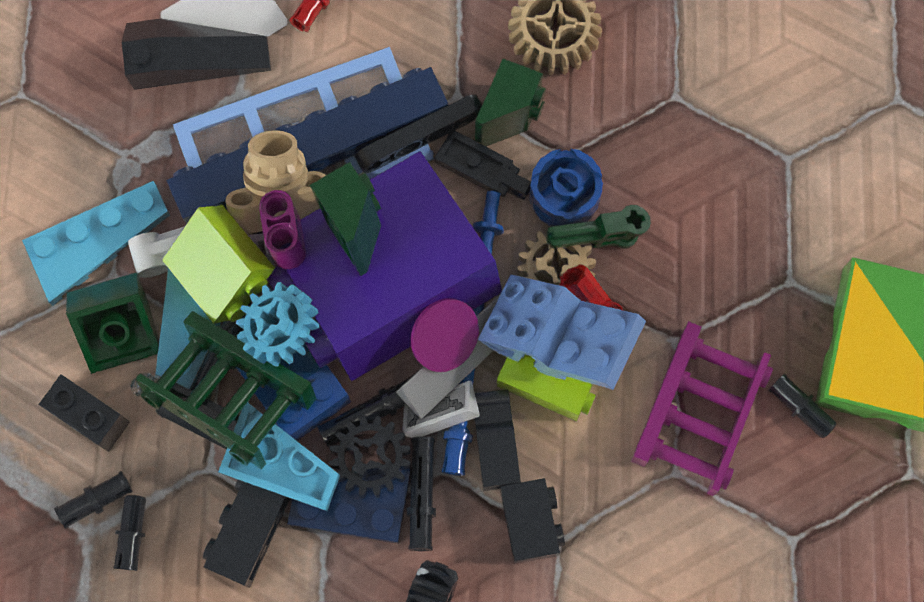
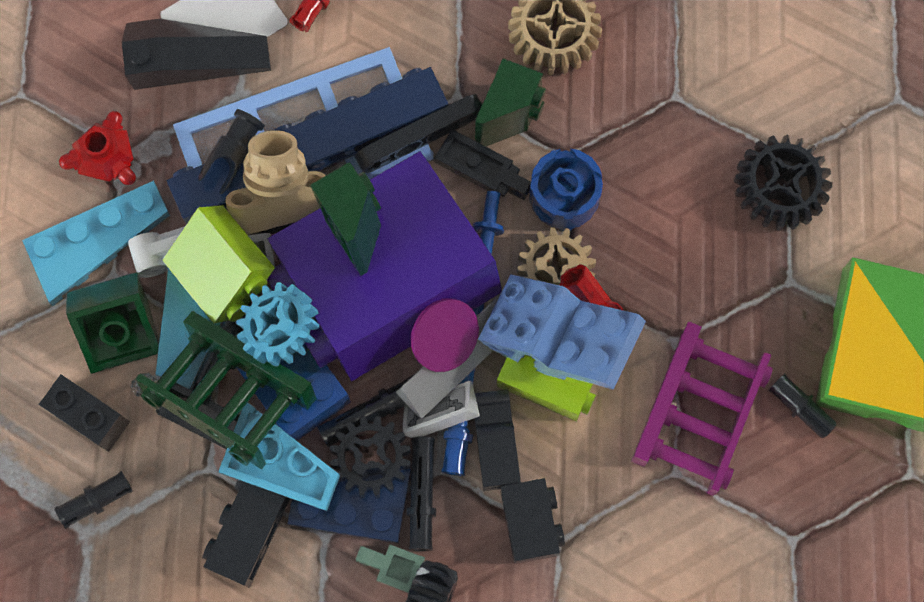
(102, 152): none -> red rock
(130, 533): black axle -> none
(233, 146): none -> black piece
(282, 229): magenta beam -> none
(396, 567): none -> sand green plate
(608, 229): dark green connector -> none
(771, 158): none -> black gear

